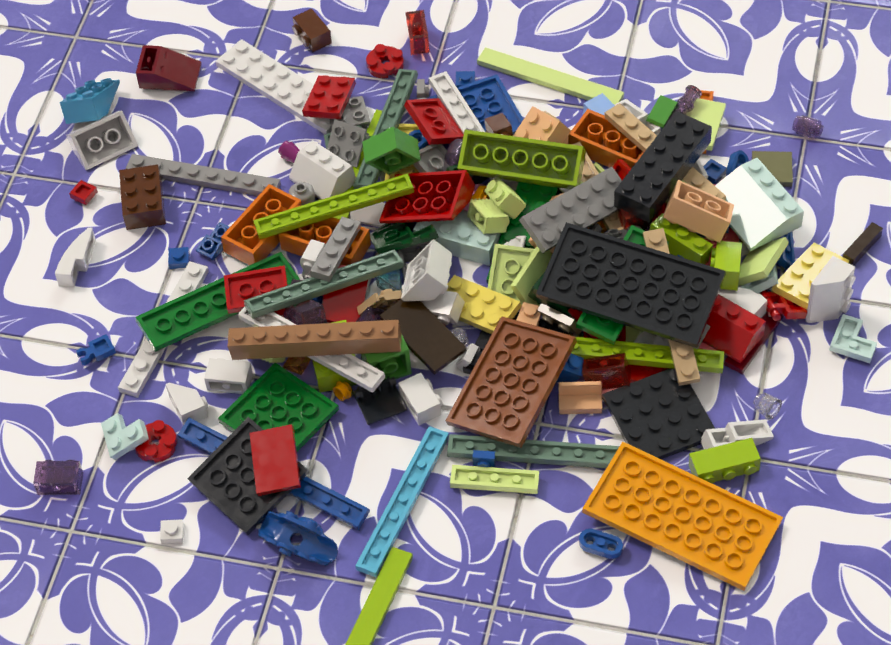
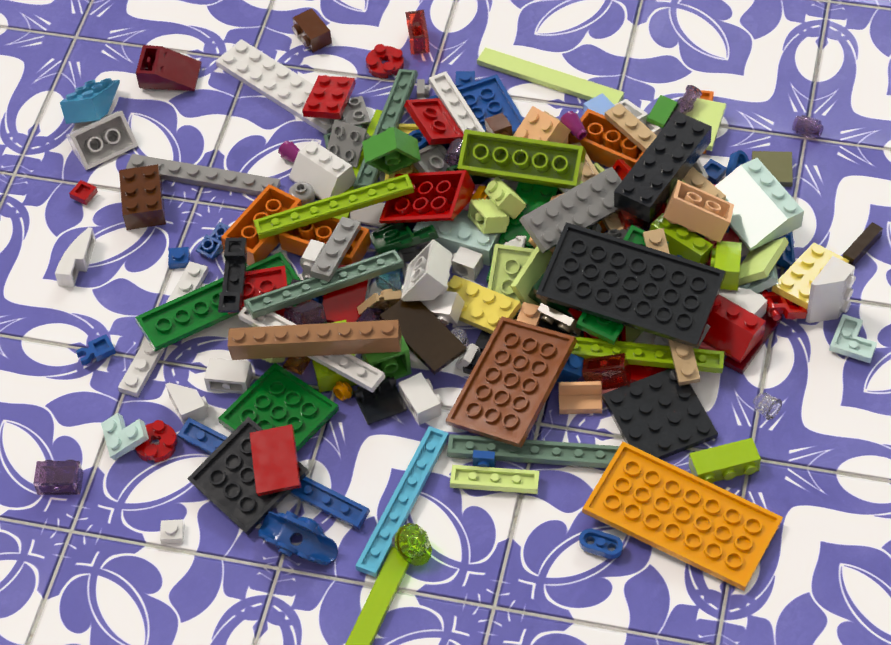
(234, 275): none -> black slope
(412, 544): none -> clear neon green piece
(467, 263): none -> white brick
(574, 123): none -> magenta cone
(736, 431): white slope -> none

